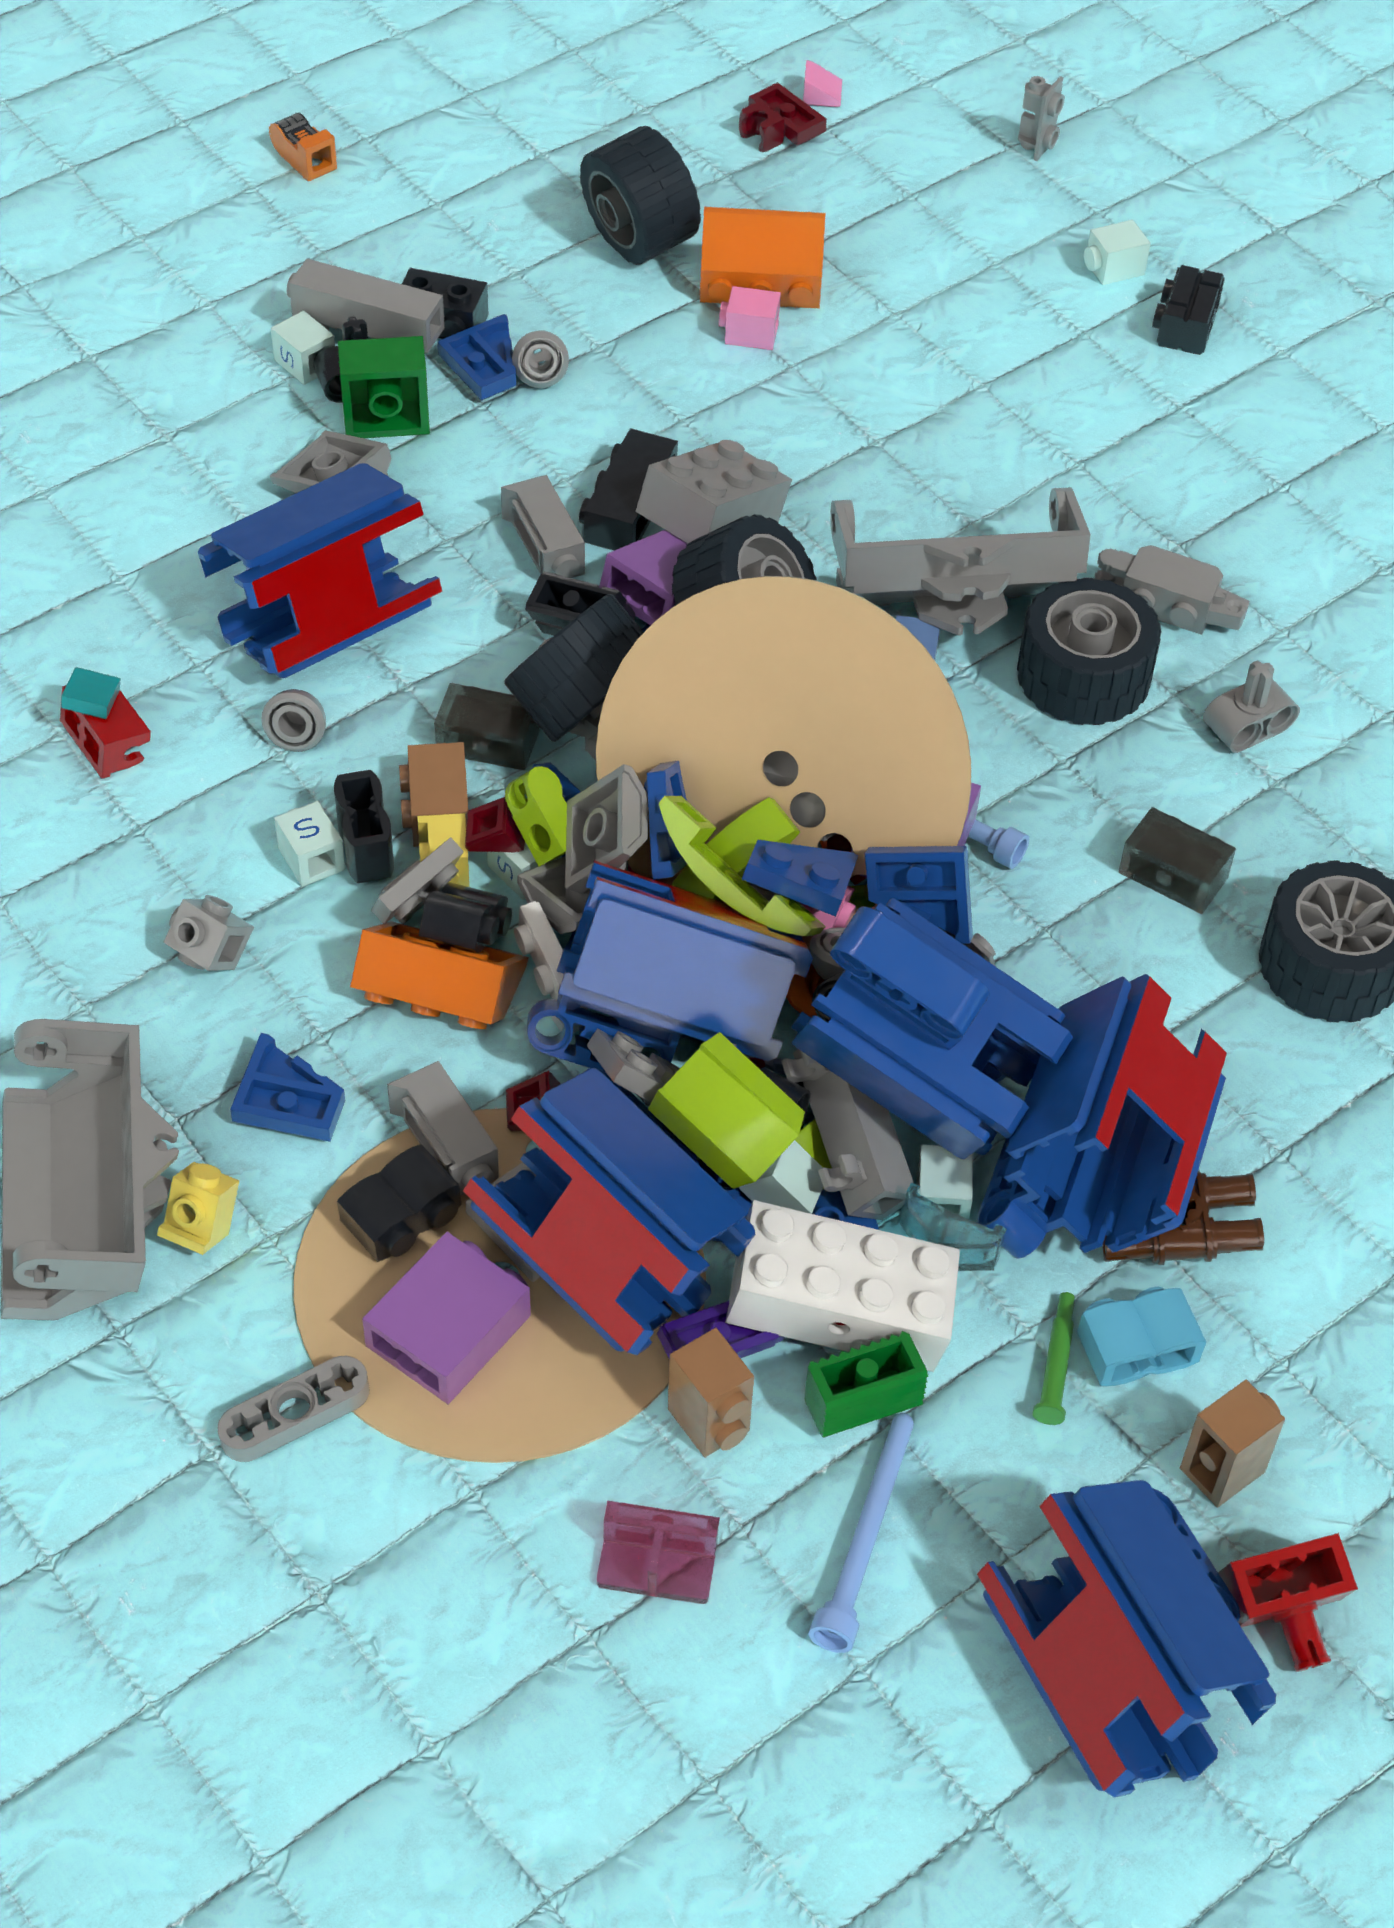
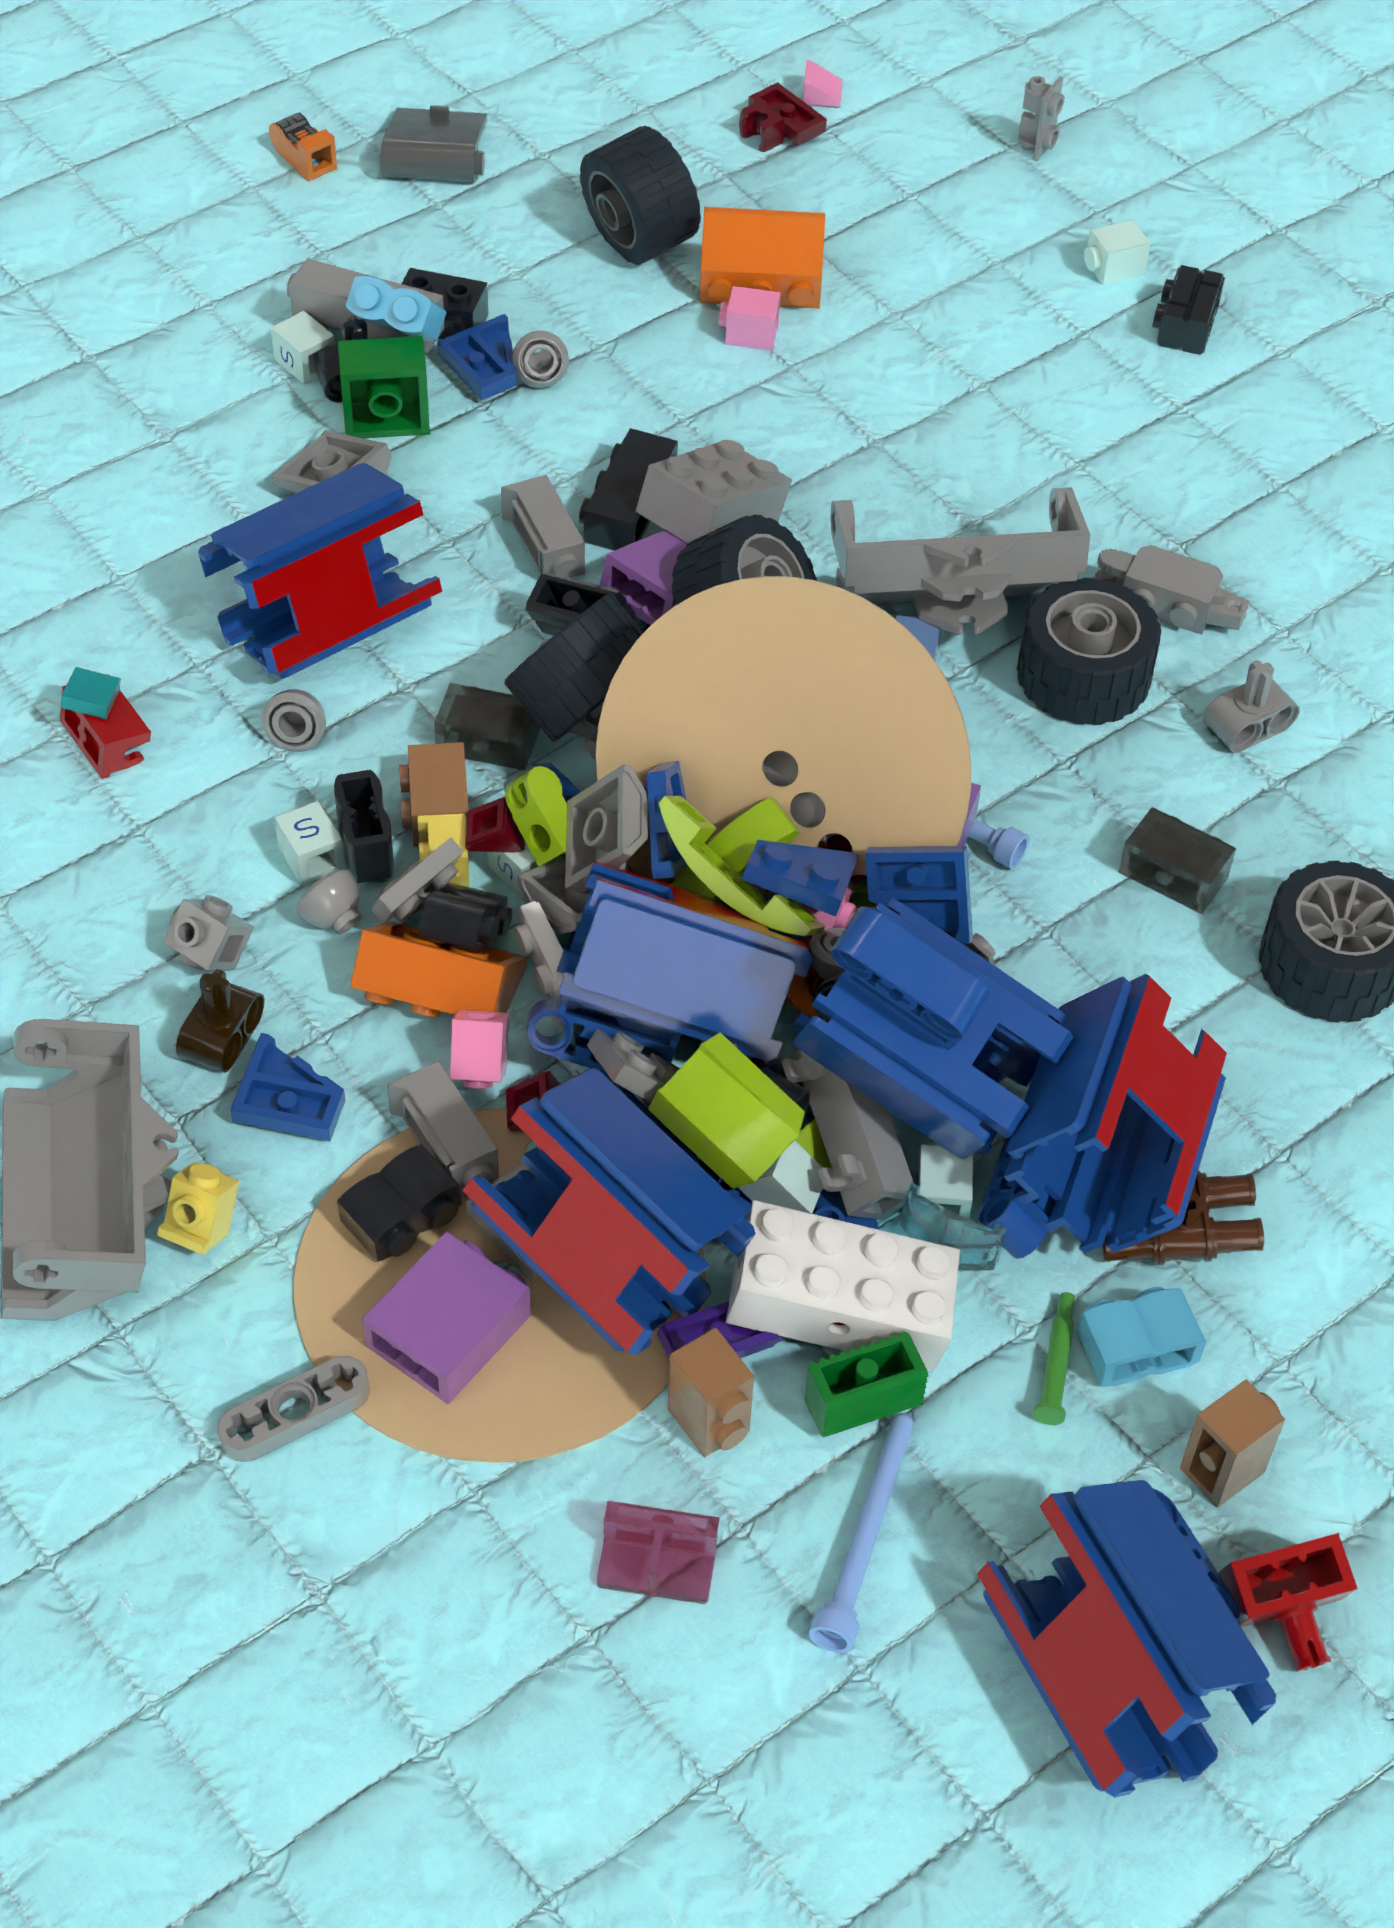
(219, 1022): none -> dark brown beam
(331, 902): none -> light grey brick
(395, 308): none -> medium azure brick
(433, 145): none -> dark grey door
(479, 1048): none -> bright pink brick

